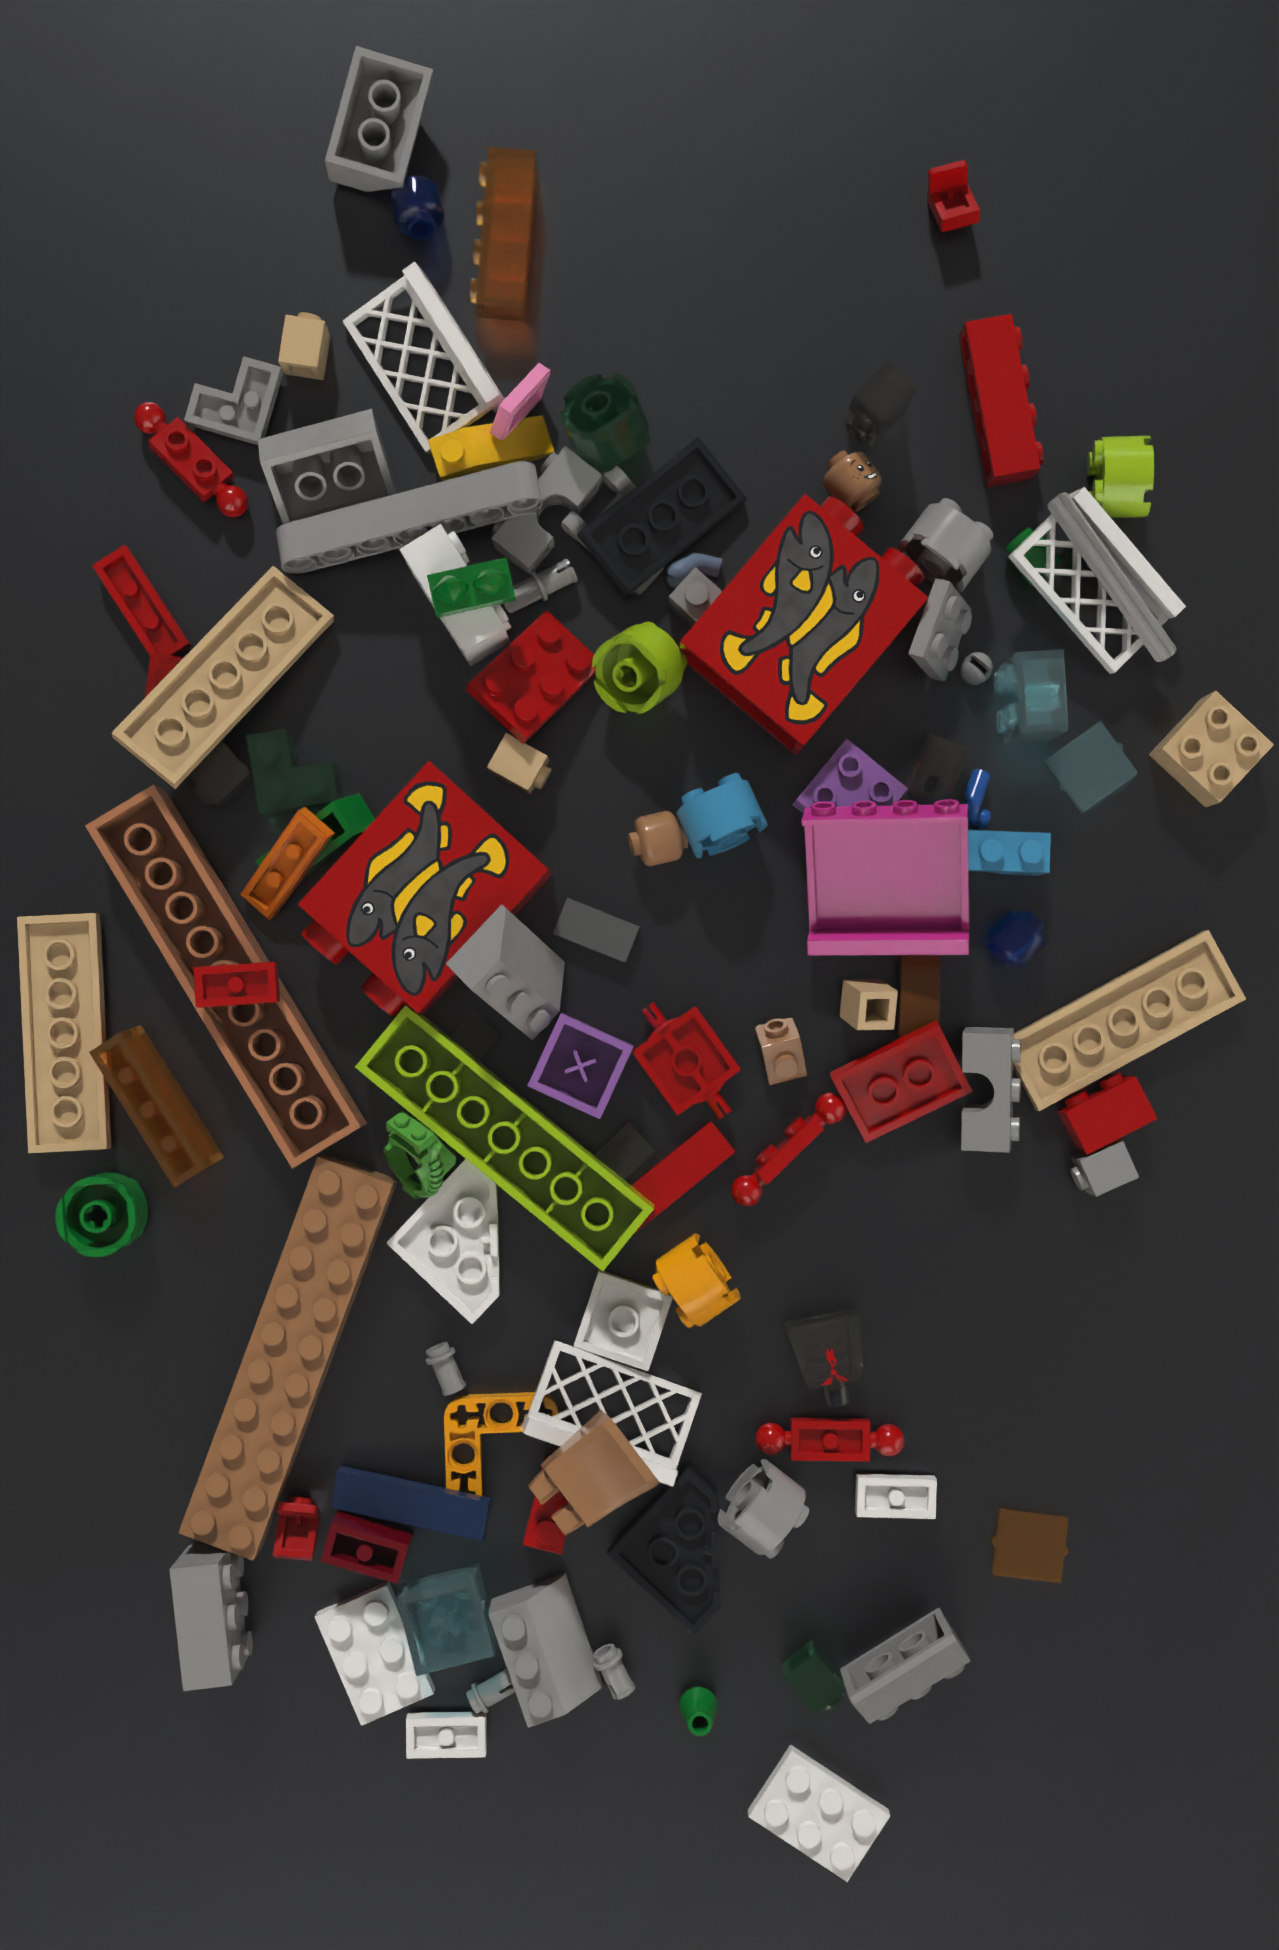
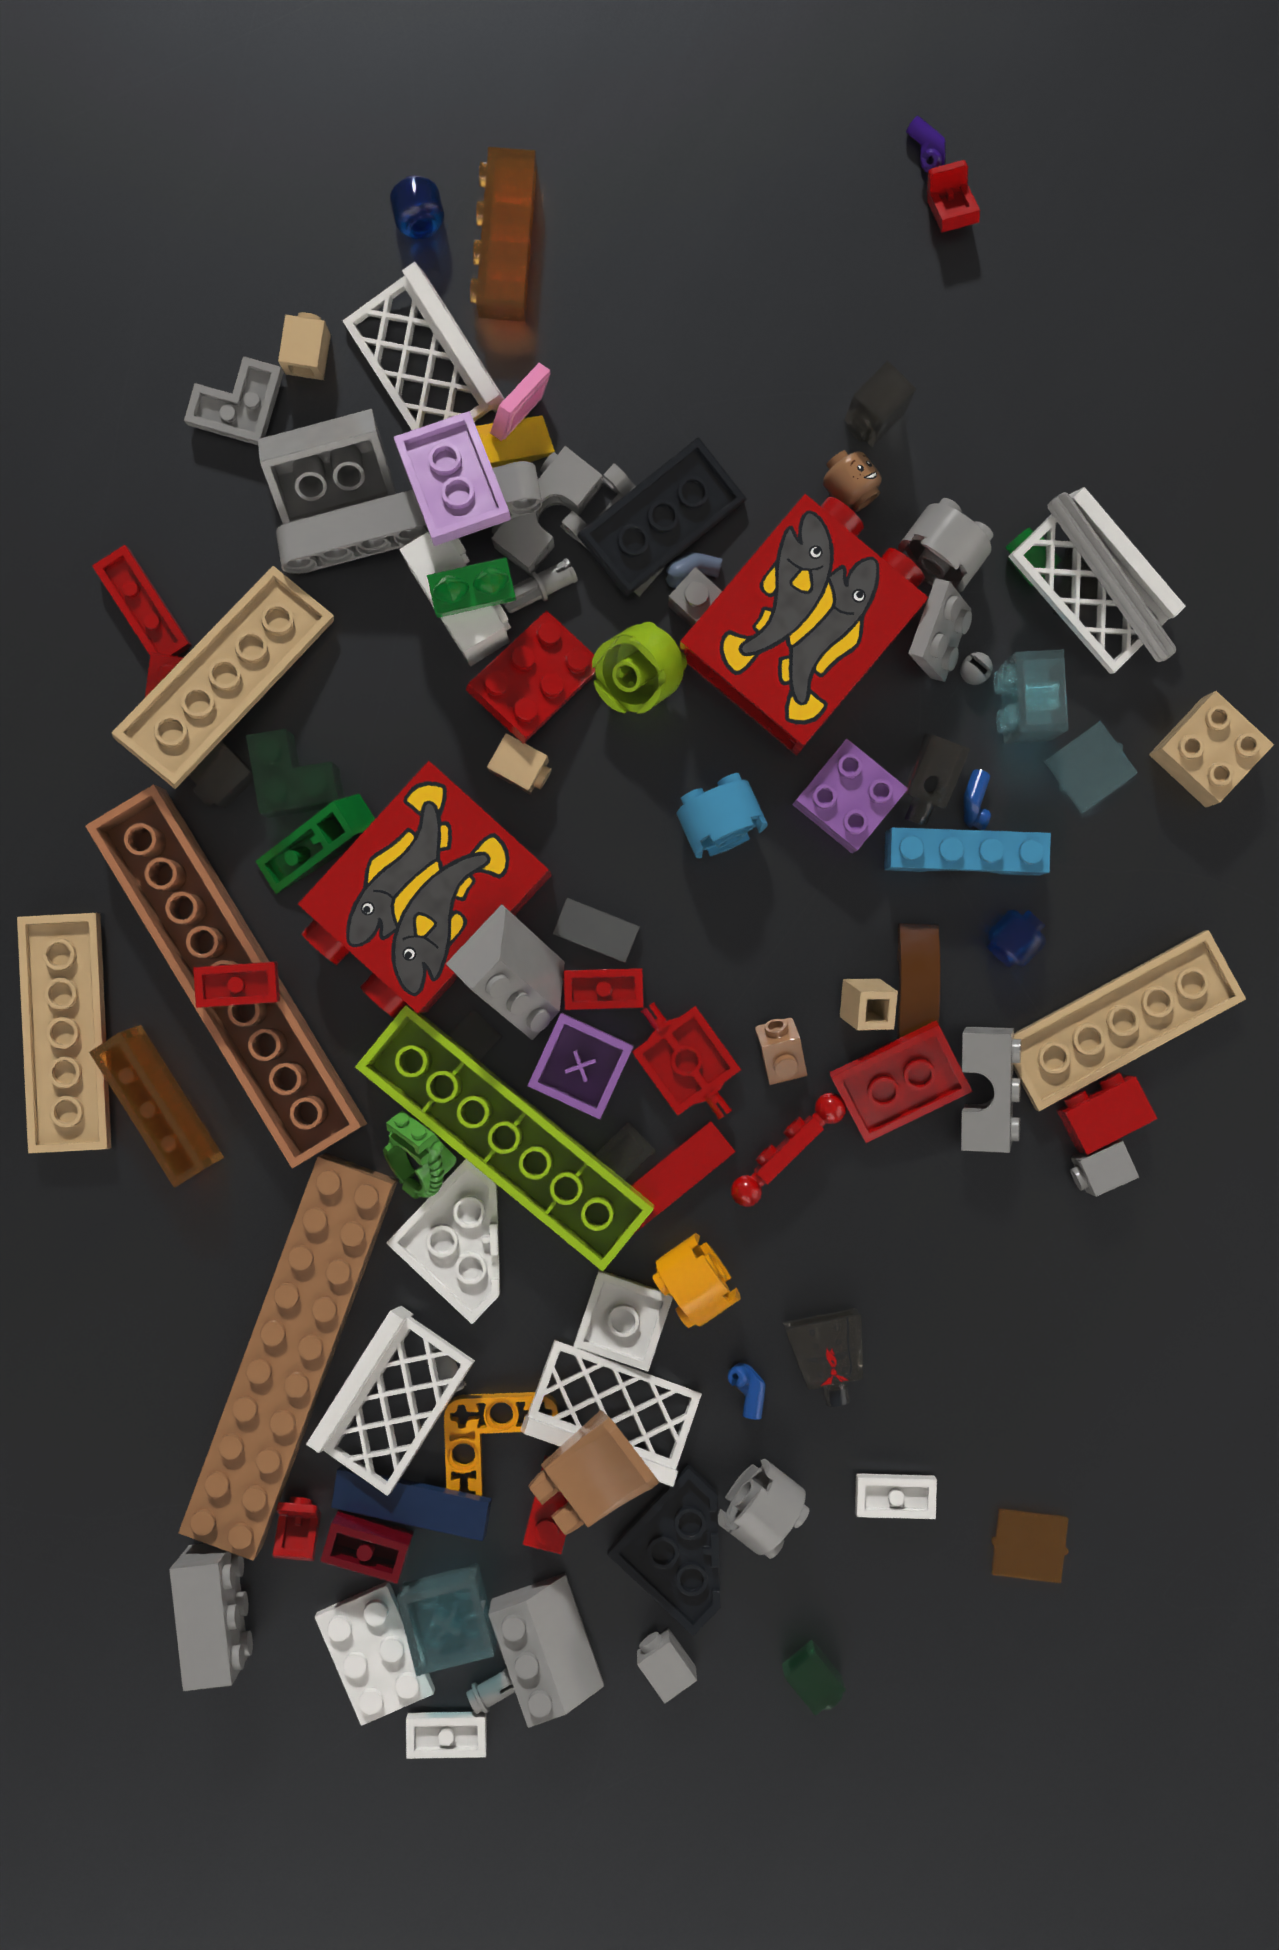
(93, 1234): green brick -> none
(190, 459): red plate -> none
(287, 863): orange tile -> none
(361, 1383): none -> white fence
(377, 121): light grey slope -> none
(452, 478): none -> lavender plate
(603, 989): none -> red plate
(604, 420): clear green brick -> none
(613, 1670): light grey pin -> none
(657, 838): medium nougat head -> none
(666, 1664): none -> light grey brick
(698, 1709): green cone -> none
(753, 1388): none -> blue arm
(818, 1813): white plate -> none
(829, 1439): red plate -> none
(887, 878): dark pink panel -> none
(904, 1667): light grey slope -> none
(931, 143): none -> dark purple arm
(1000, 400): red brick -> none
(1122, 474): lime brick -> none

